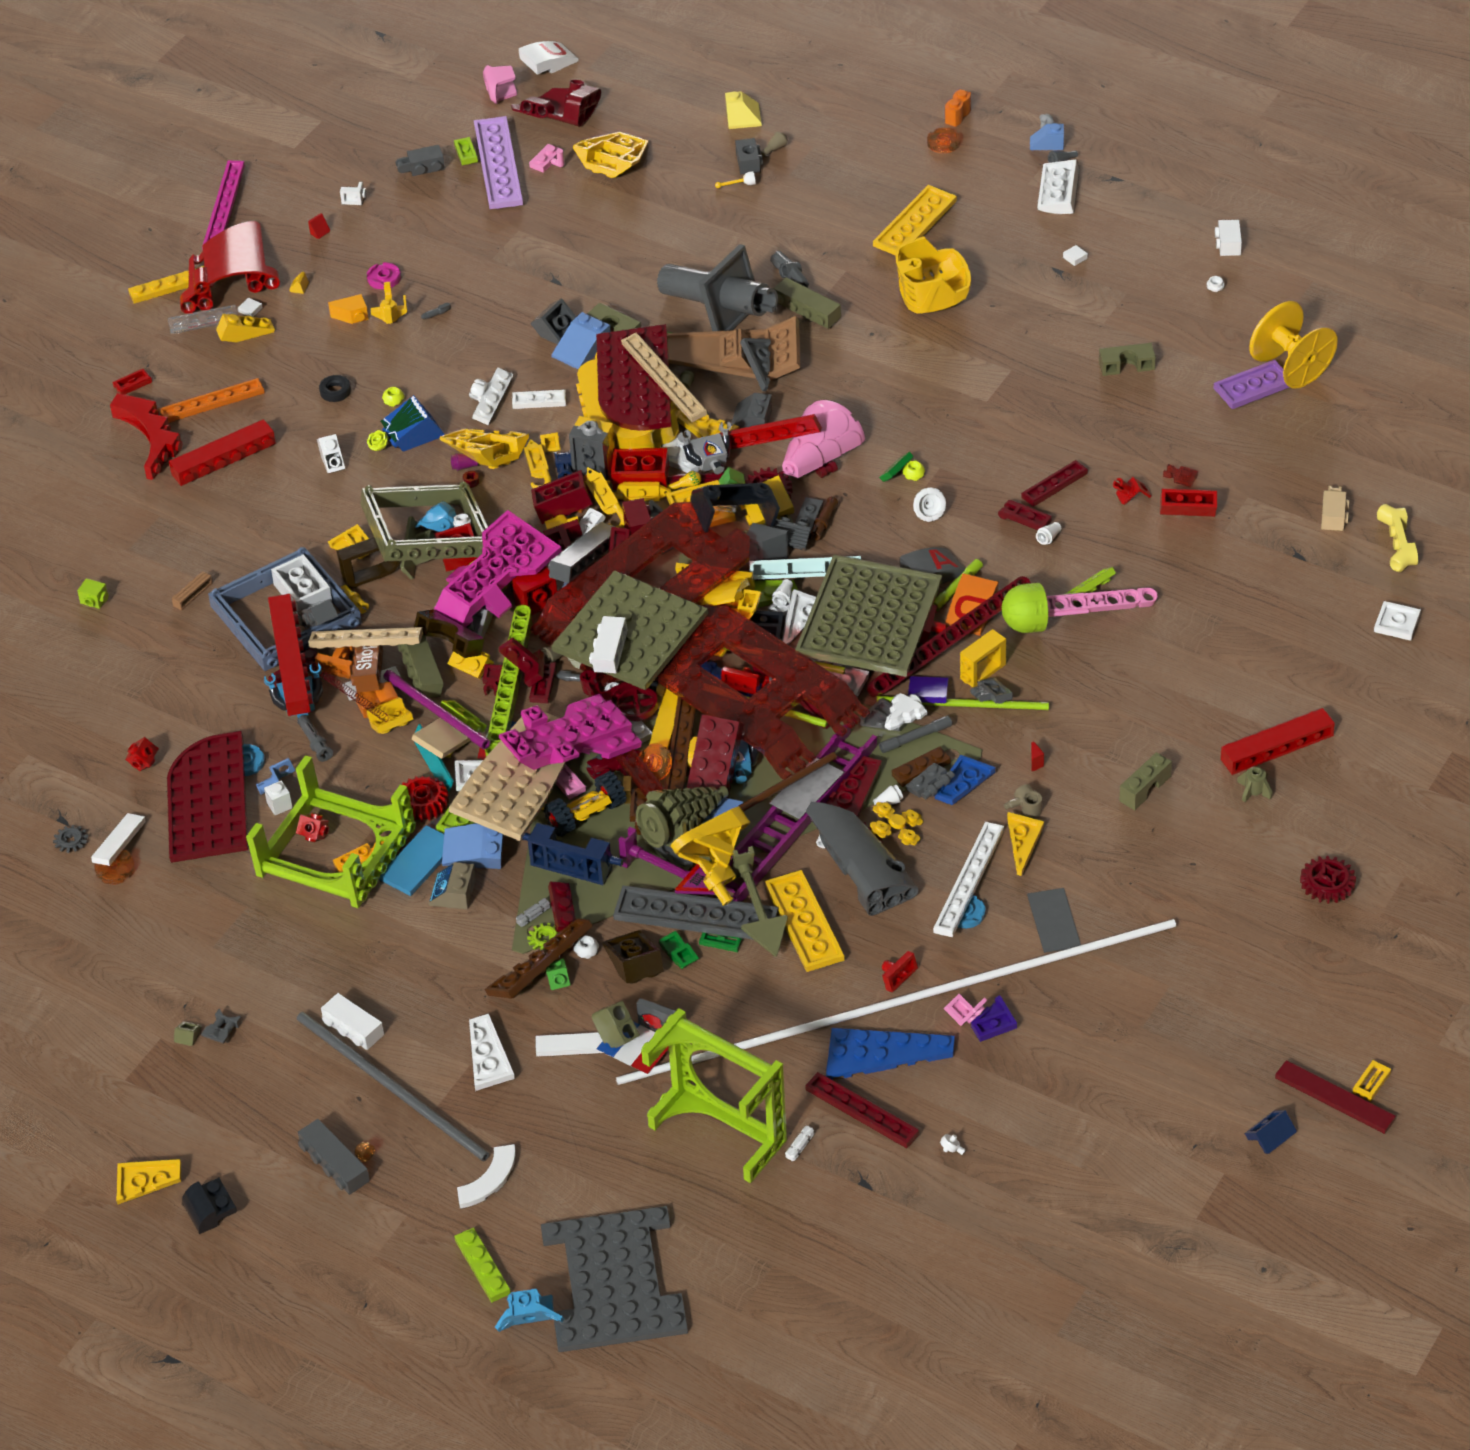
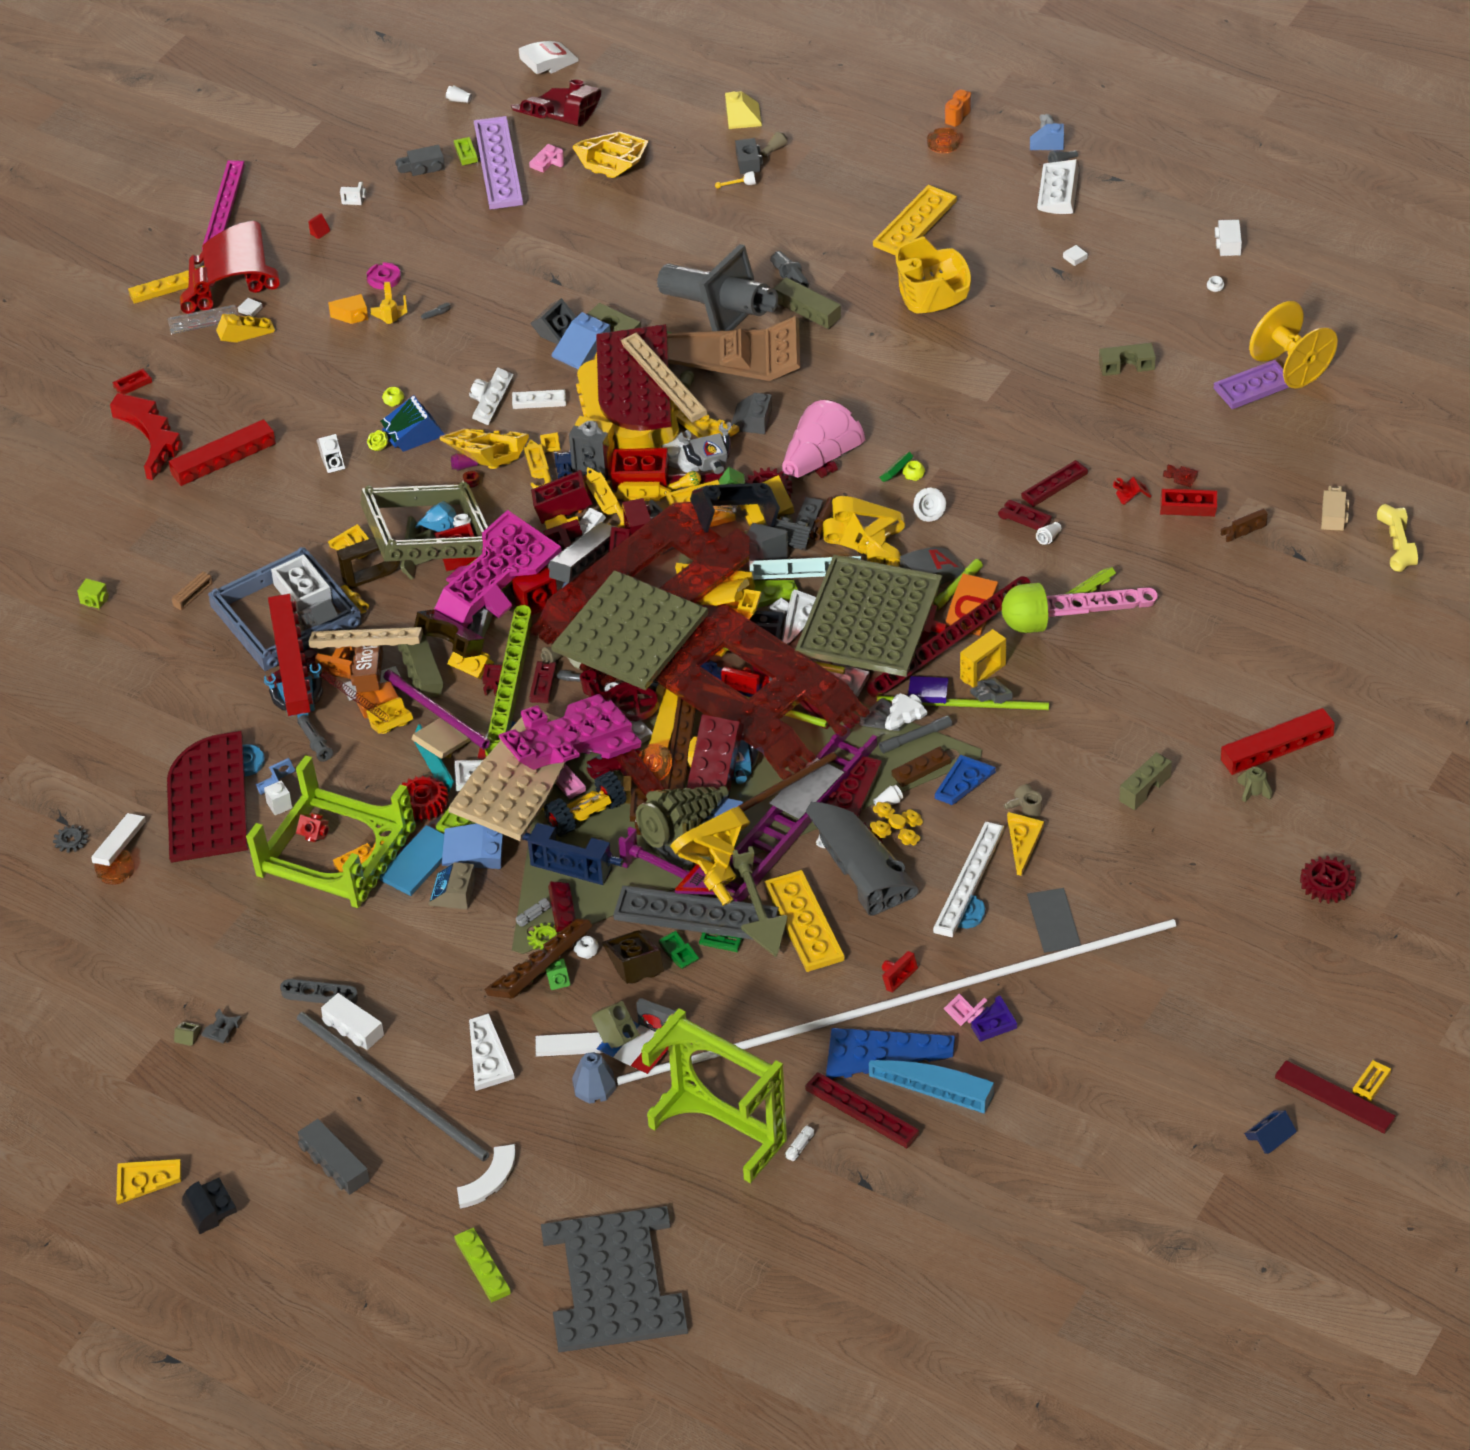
(142, 754): red brick -> none
(212, 400): orange tile -> none
(299, 284): yellow slope -> none
(318, 995): none -> dark grey beam
(334, 396): black tyre -> none
(364, 1151): clear orange axle -> none
(457, 95): none -> white cone
(463, 715): lime plate -> none
(499, 82): bright pink piece -> none
(527, 662): dark red bracket -> none
(527, 1307): dark azure piece -> none
(593, 1079): none -> sand blue cone
(609, 644): white brick -> none
(758, 357): dark grey wing -> none
(774, 431): red plate -> none
(782, 595): white cone -> none
(847, 529): none -> yellow connector
(930, 781): dark grey plate -> none
(937, 1082): none -> dark azure slope
(951, 1144): white piece -> none
(1037, 757): red slope -> none
(1245, 525): none -> reddish brown plate
(1397, 620): white plate -> none

